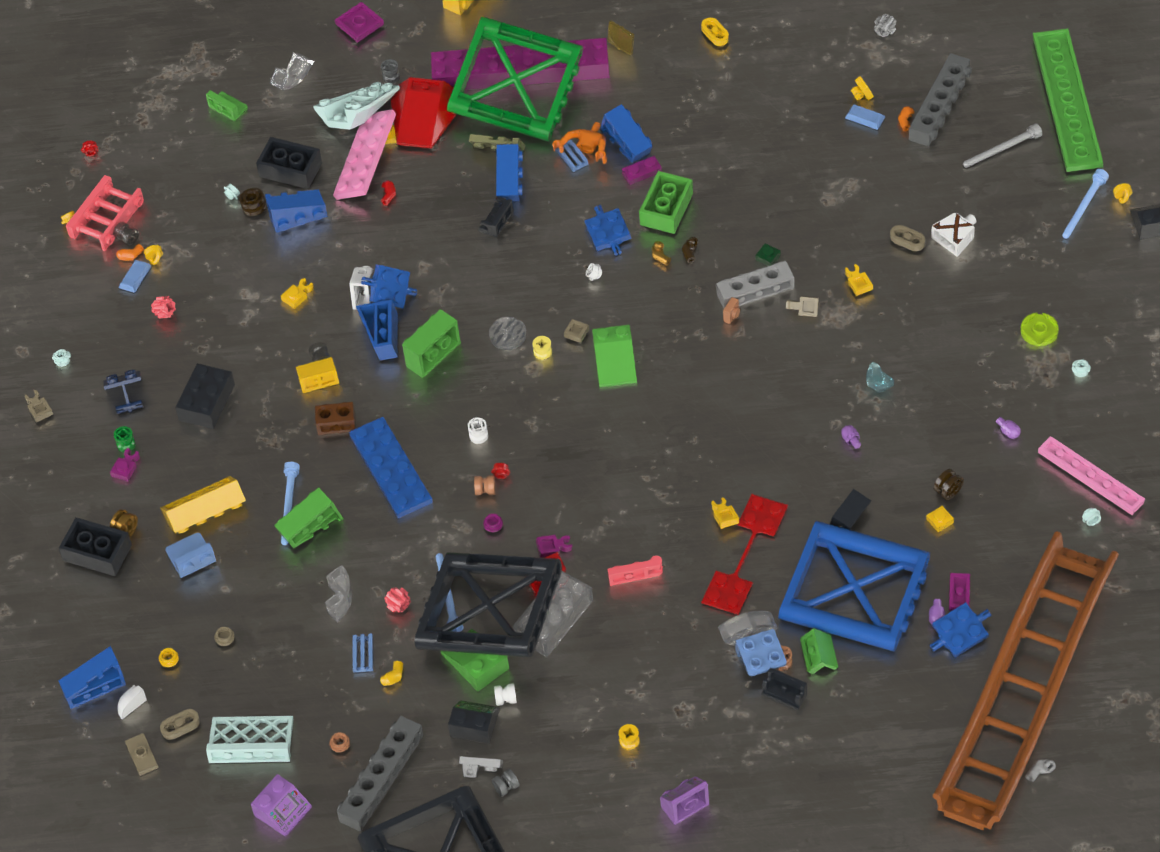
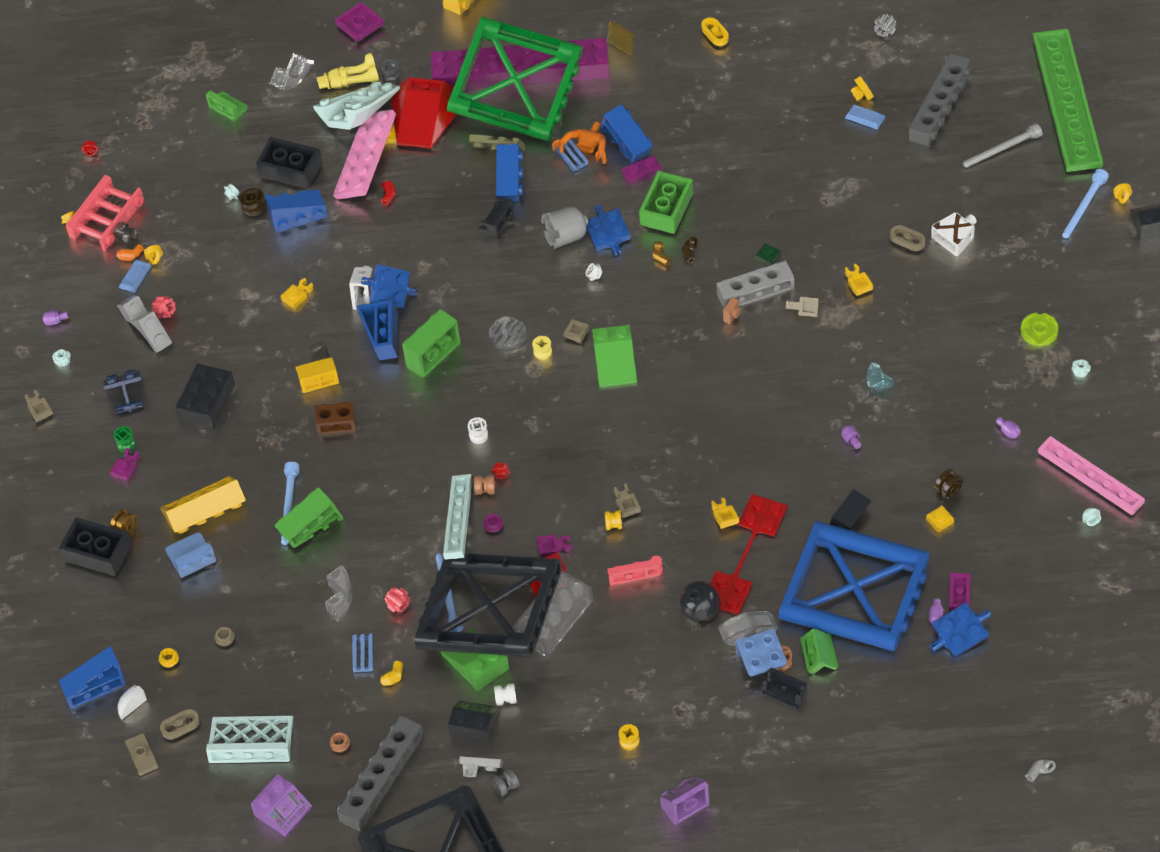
(54, 317): none -> medium lavender cylinder
(145, 322): none -> light grey arch
(342, 77): none -> light yellow piece
(390, 467): blue plate -> none
(457, 517): none -> light aqua plate
(564, 226): none -> light grey cylinder
(613, 520): none -> yellow wheel
(626, 502): none -> dark tan plate
(700, 601): none -> black cylinder
(903, 117): orange arm -> none
(977, 810): dark orange piece -> none

